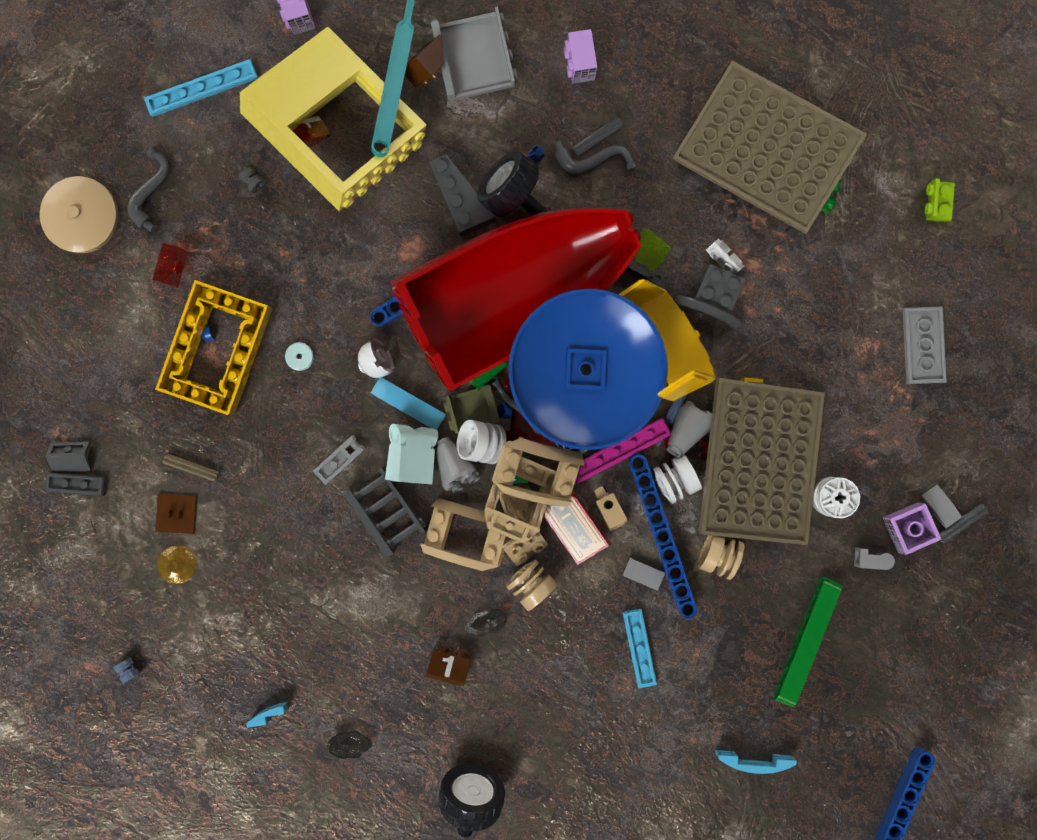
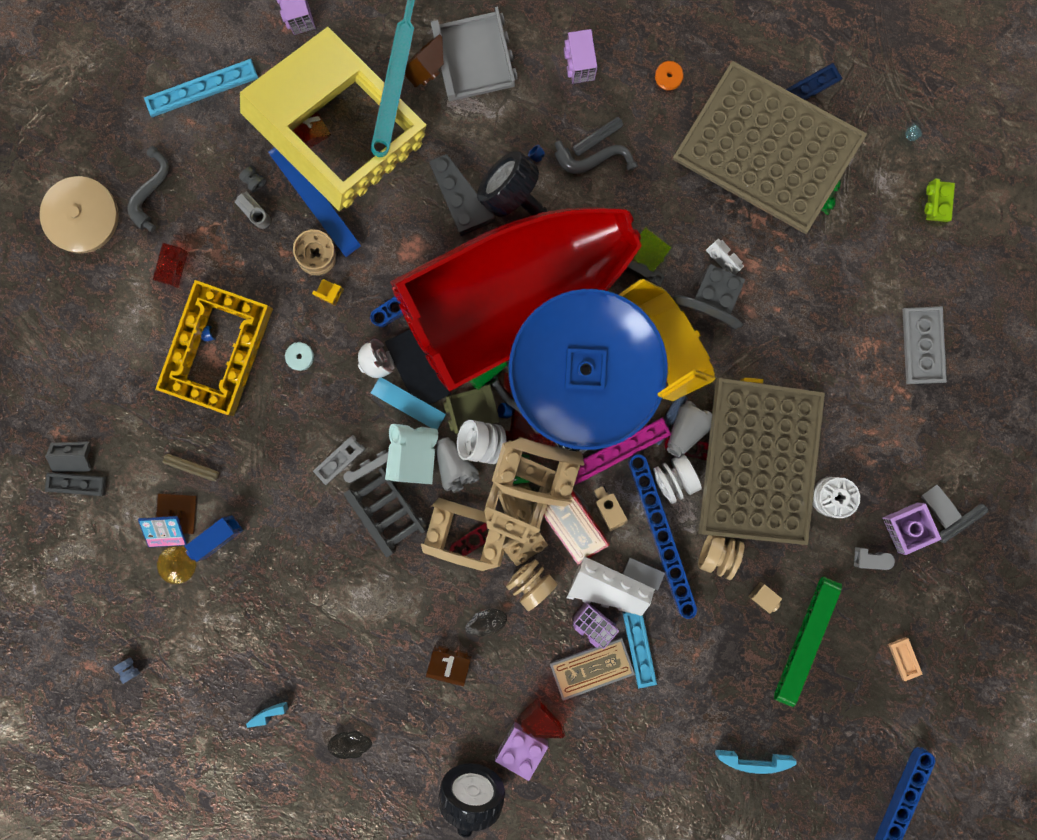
(162, 531): none -> piece
(213, 538): none -> blue brick
(252, 210): none -> light grey piece
(310, 242): none -> tan wheel
(318, 205): none -> blue beam
(328, 292): none -> yellow panel
(366, 467): none -> light grey plate
(415, 369): none -> black tile
(459, 543): none -> dark red beam
(521, 752): none -> lavender brick
(541, 722): none -> clear red slope
(592, 669): none -> tile
(594, 625): none -> brick
(609, 588): none -> white wedge
(666, 82): none -> orange piece
(765, 598): none -> tan brick
(816, 82): none -> dark blue tile
(905, 659): none -> light nougat tile
(913, 133): none -> clear light blue hinge

